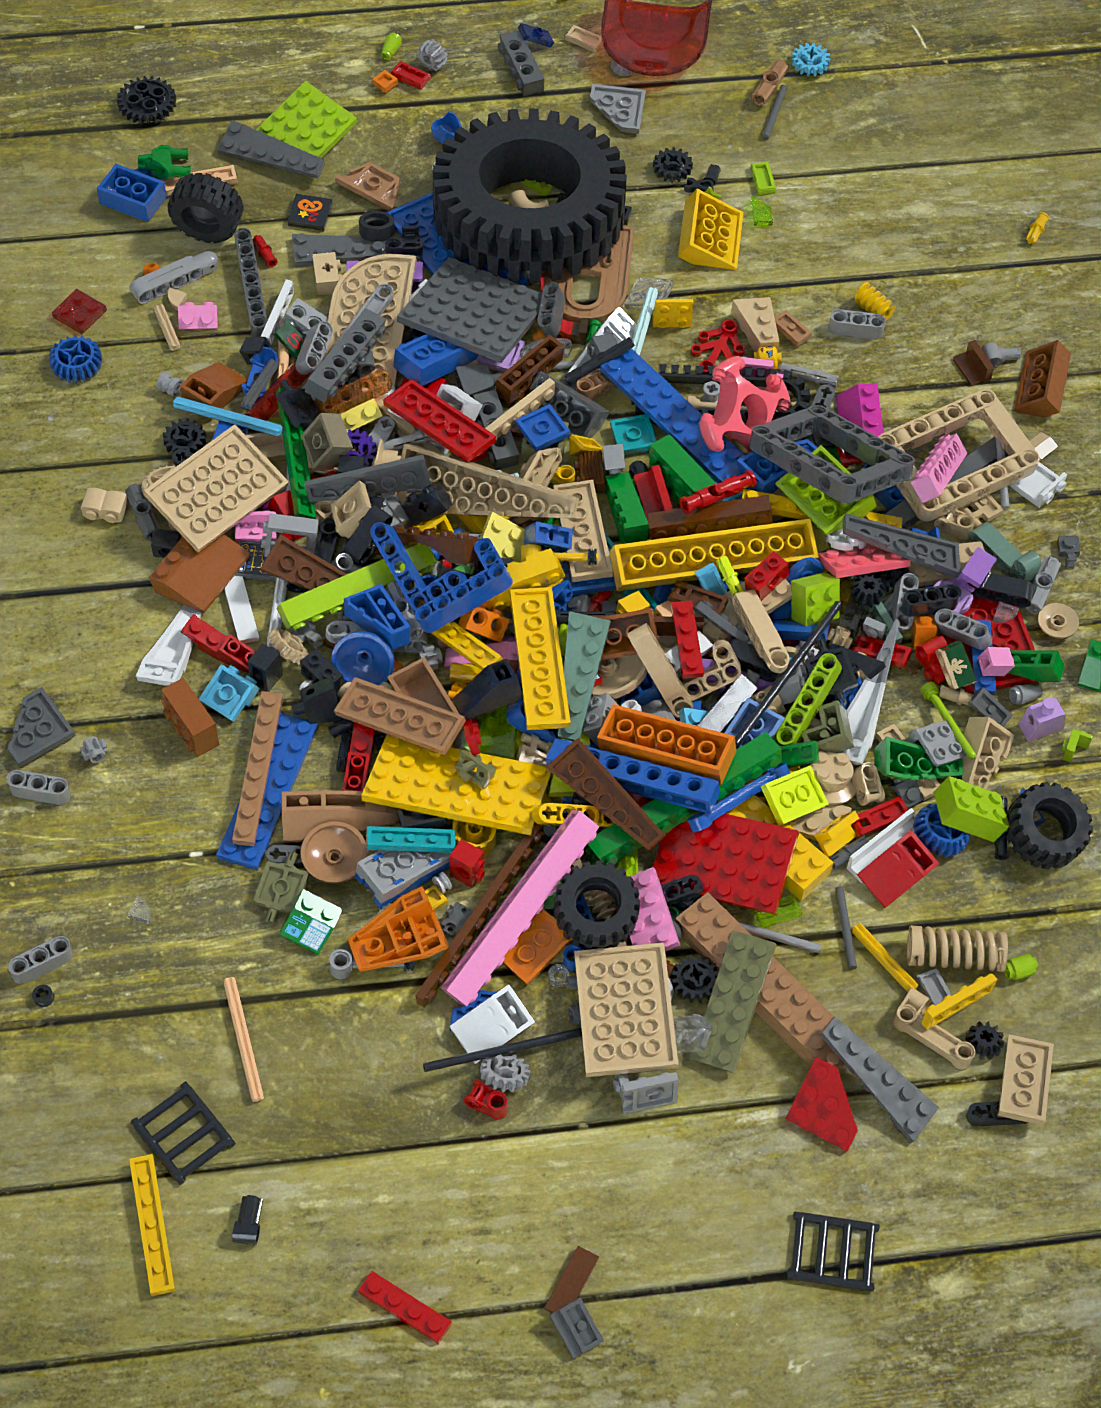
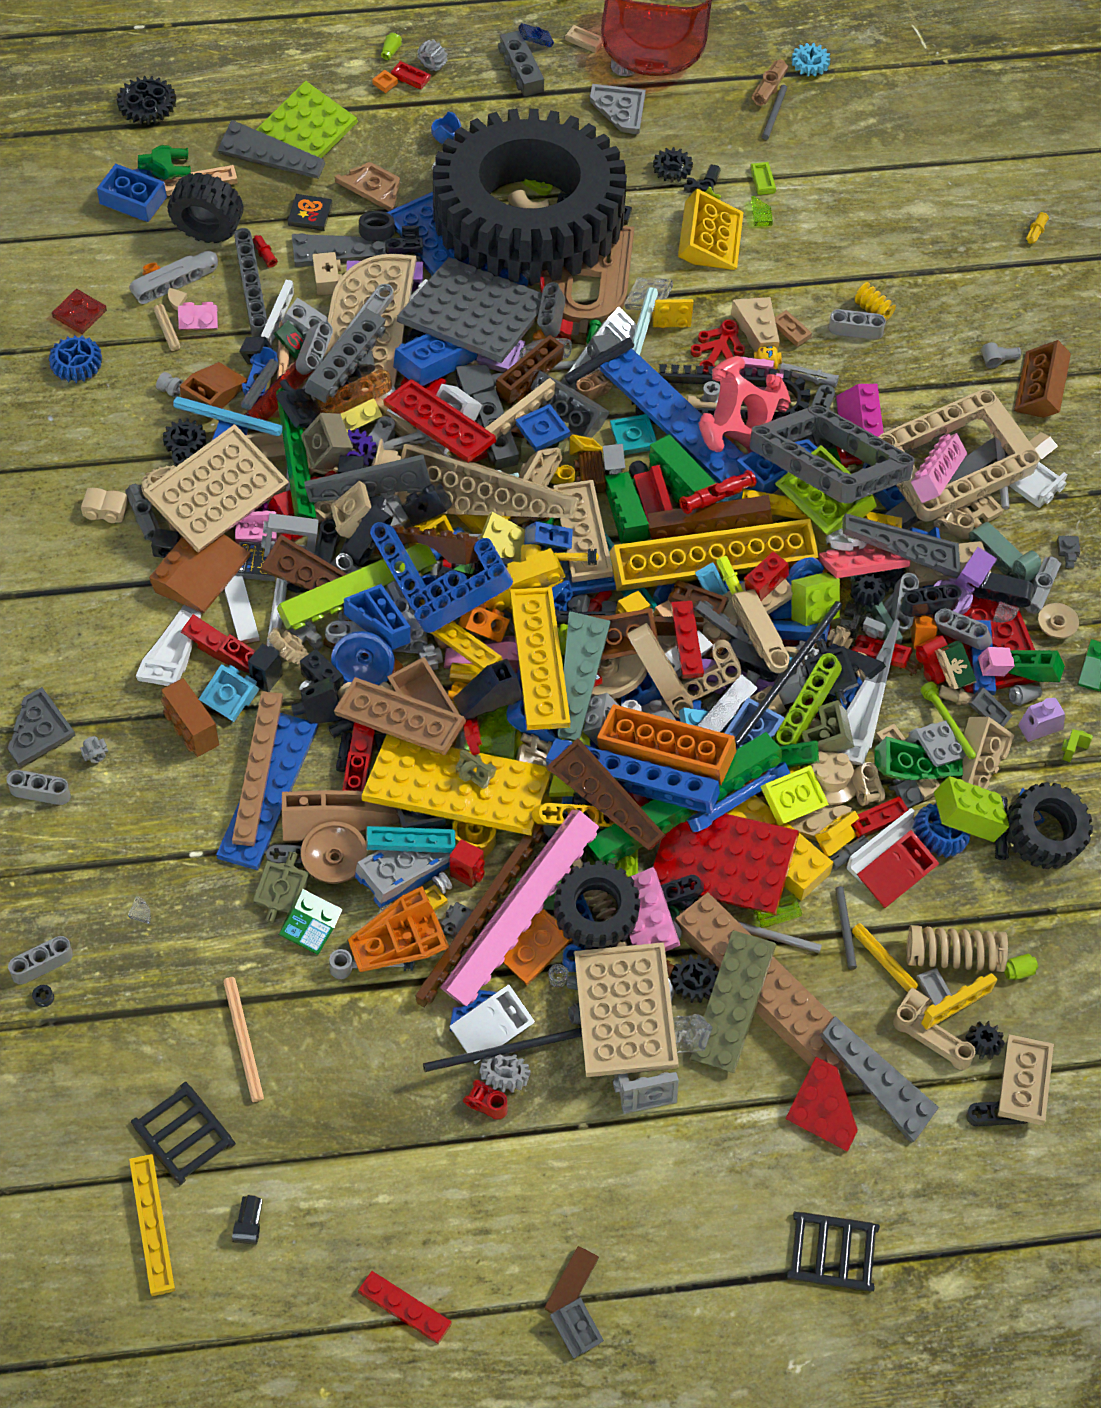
(974, 364): reddish brown panel -> none

